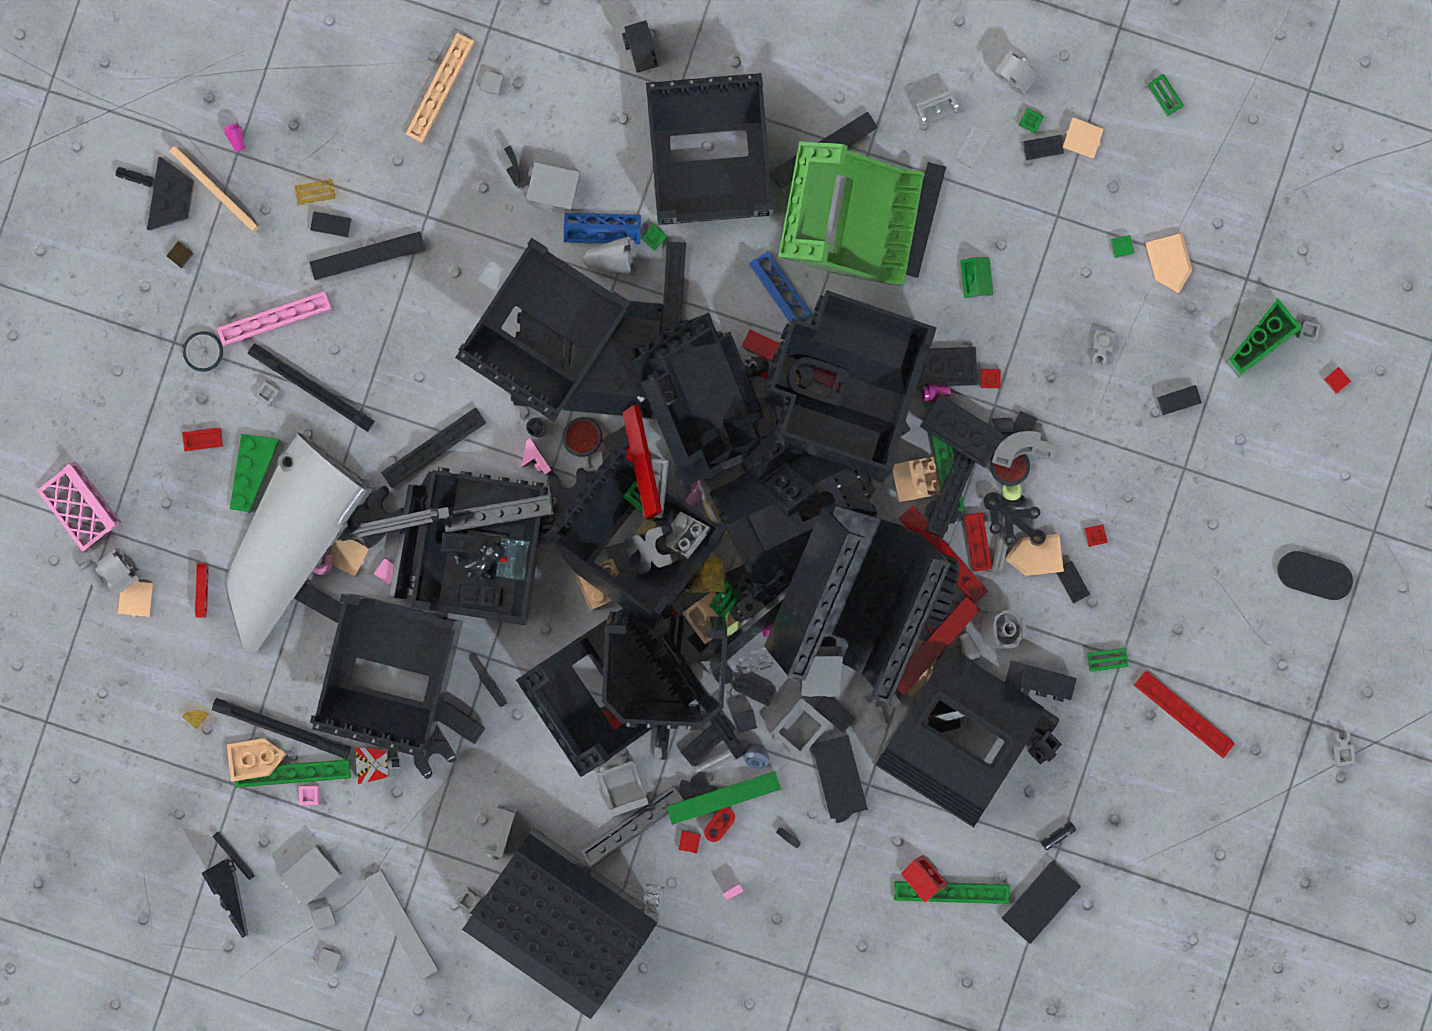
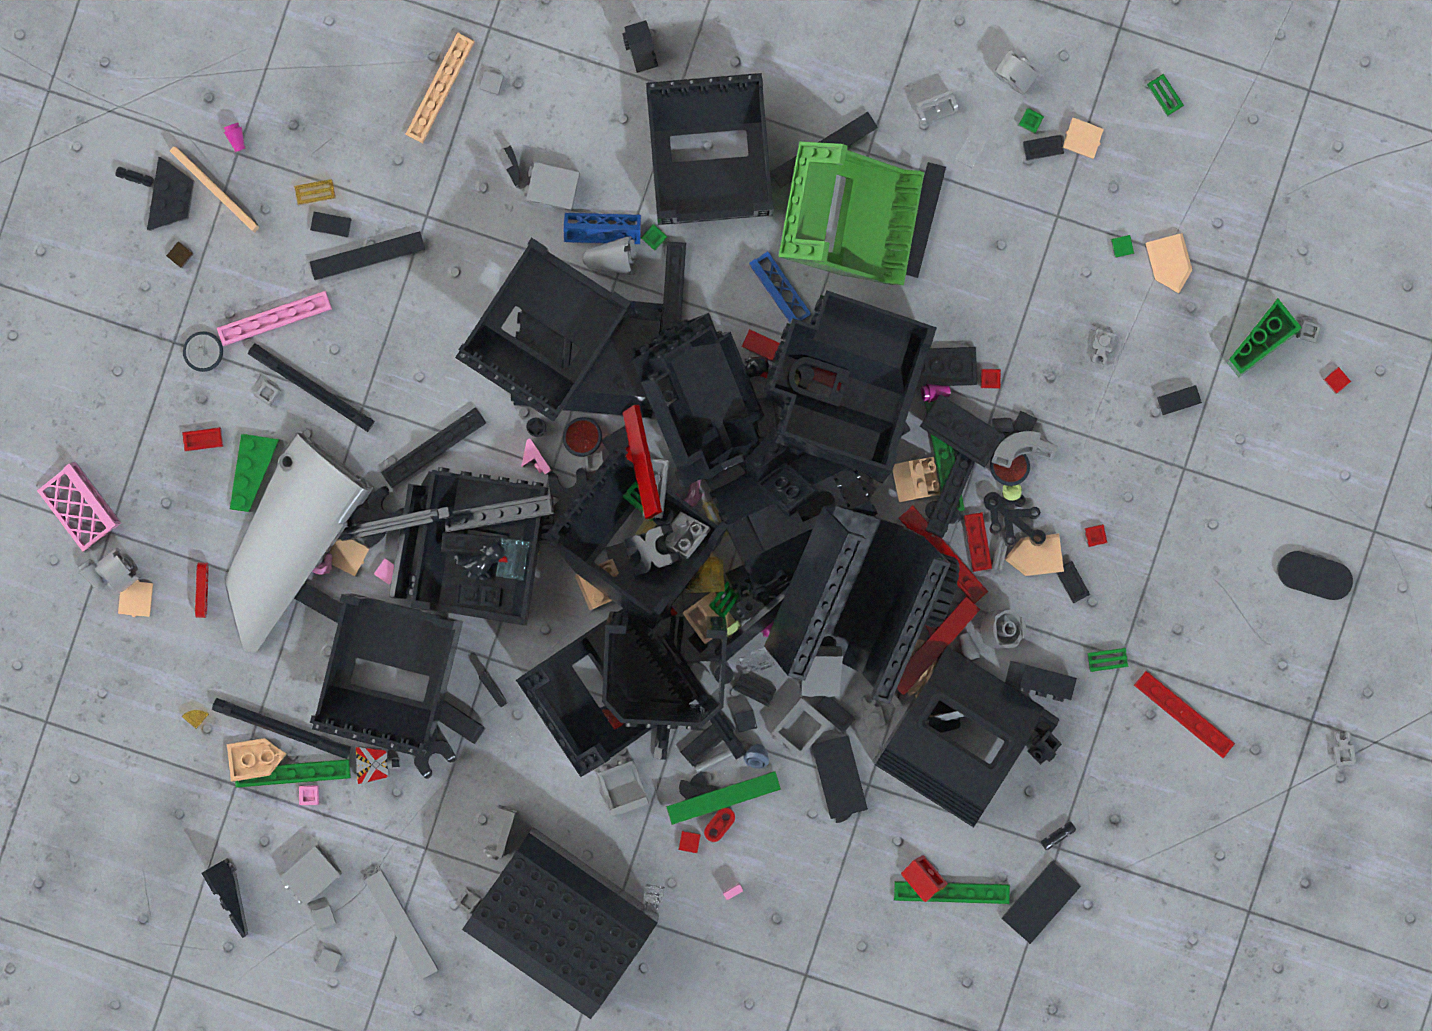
(233, 856): black bar -> none
(630, 827): black tile -> none
(788, 838): black tile -> none
(976, 277): green panel -> none

